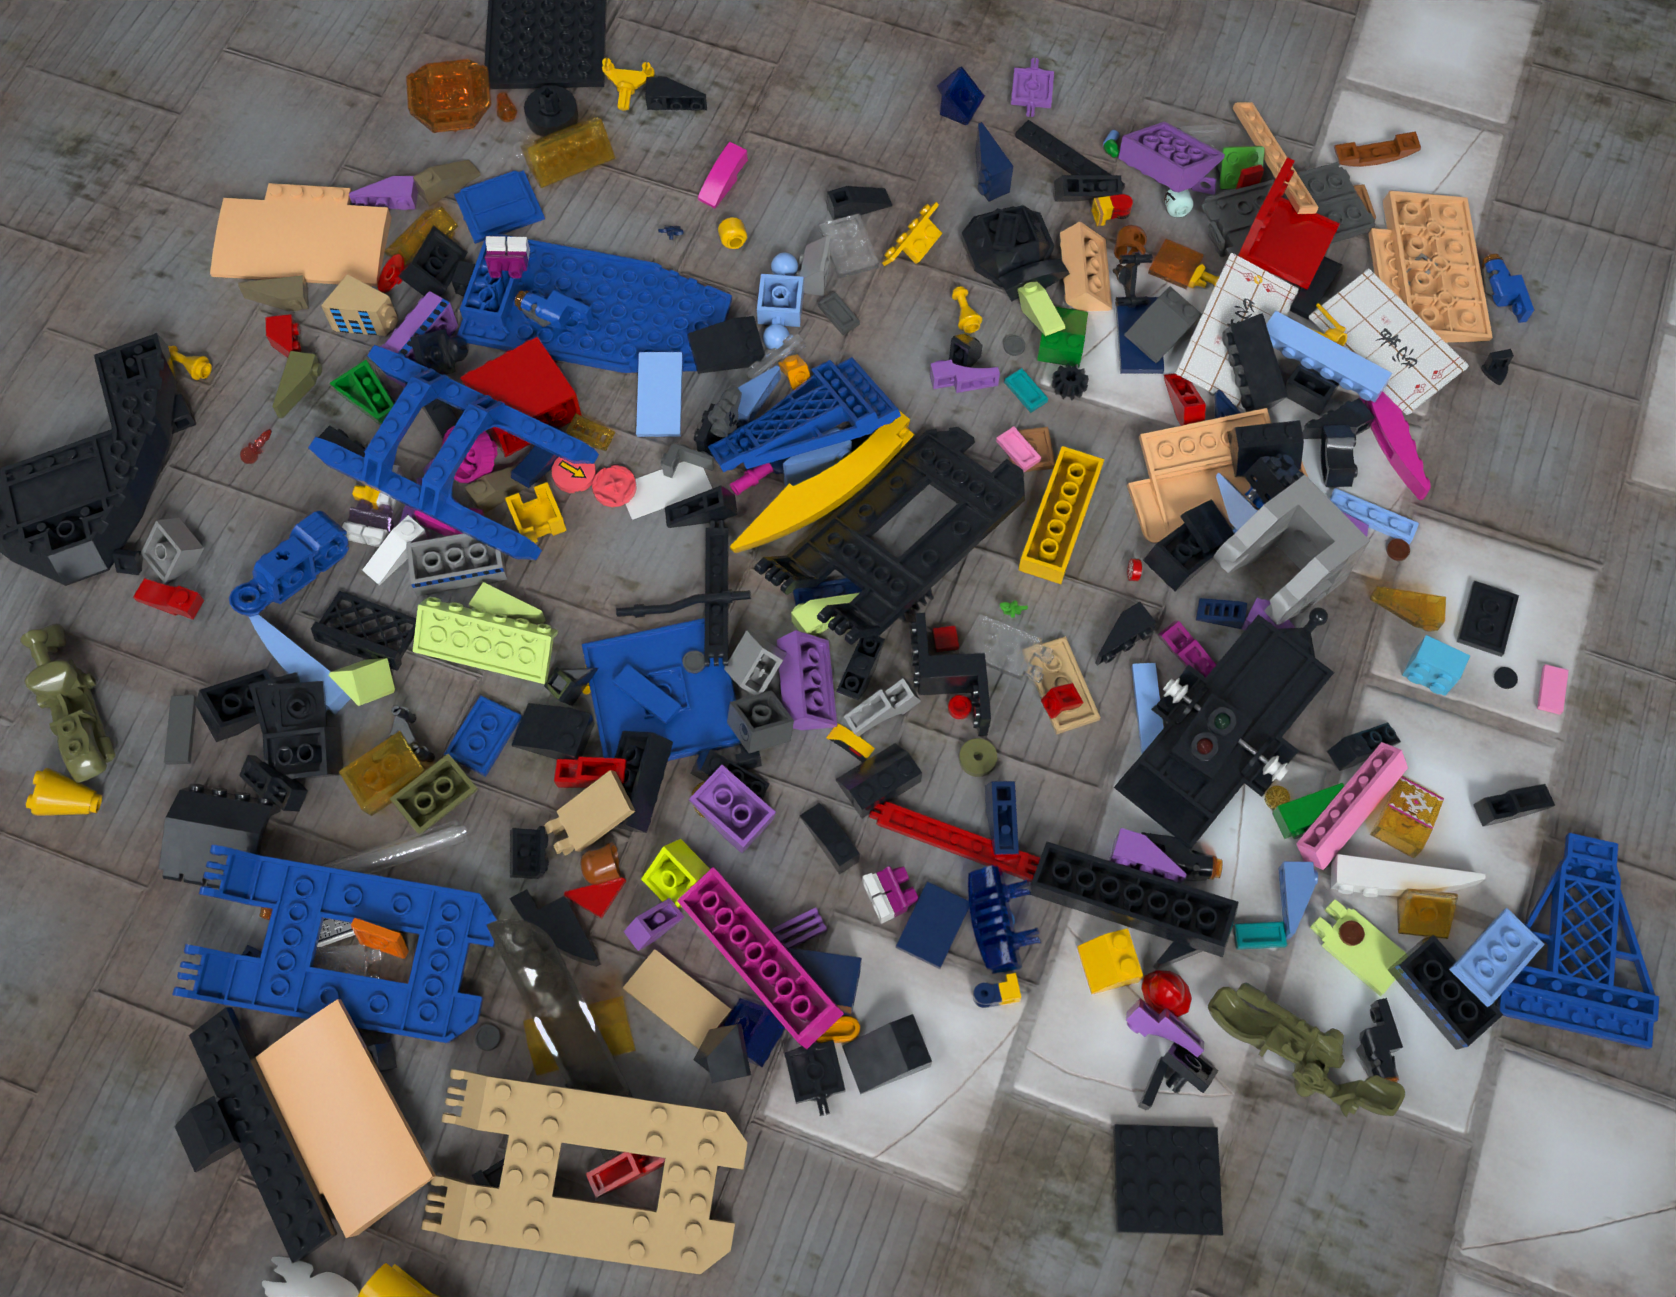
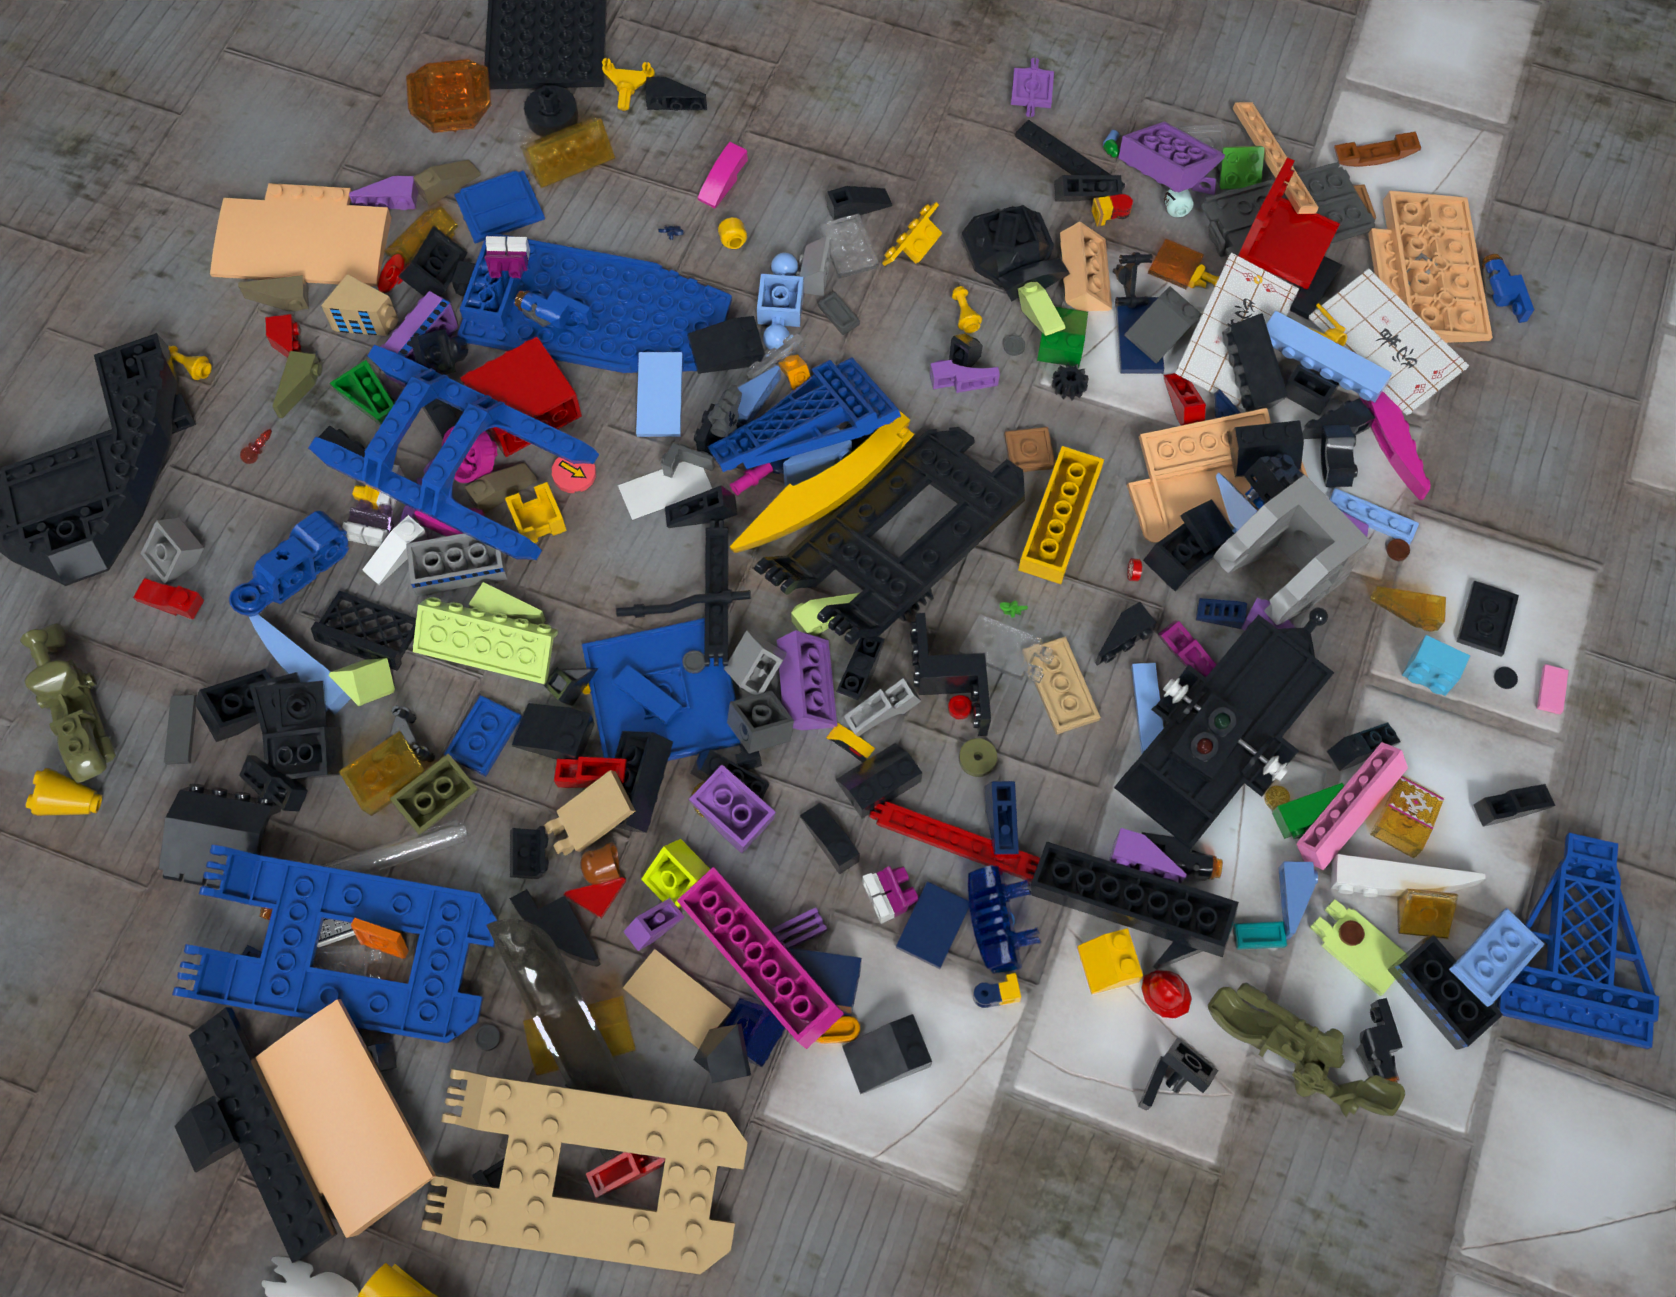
(128, 561): black tile -> none
(505, 108): clear orange cone -> none
(534, 466): dark blue slope -> none
(584, 423): clear yellow slope -> none
(614, 486): coral tile -> none
(815, 1074): black plate -> none
(825, 589): dark blue tile -> none
(945, 638): red tile -> none
(959, 97): clear blue slope -> none
(993, 166): dark blue slope -> none
(1018, 449): bright pink tile -> none
(1026, 390): teal tile -> none
(1061, 699): red bracket -> none
(1130, 236): dark orange helmet -> none
(1145, 1020): medium lavender slope -> none
(1167, 1180): black plate -> none
(1250, 176): red tile -> none
(1497, 365): black tile -> none

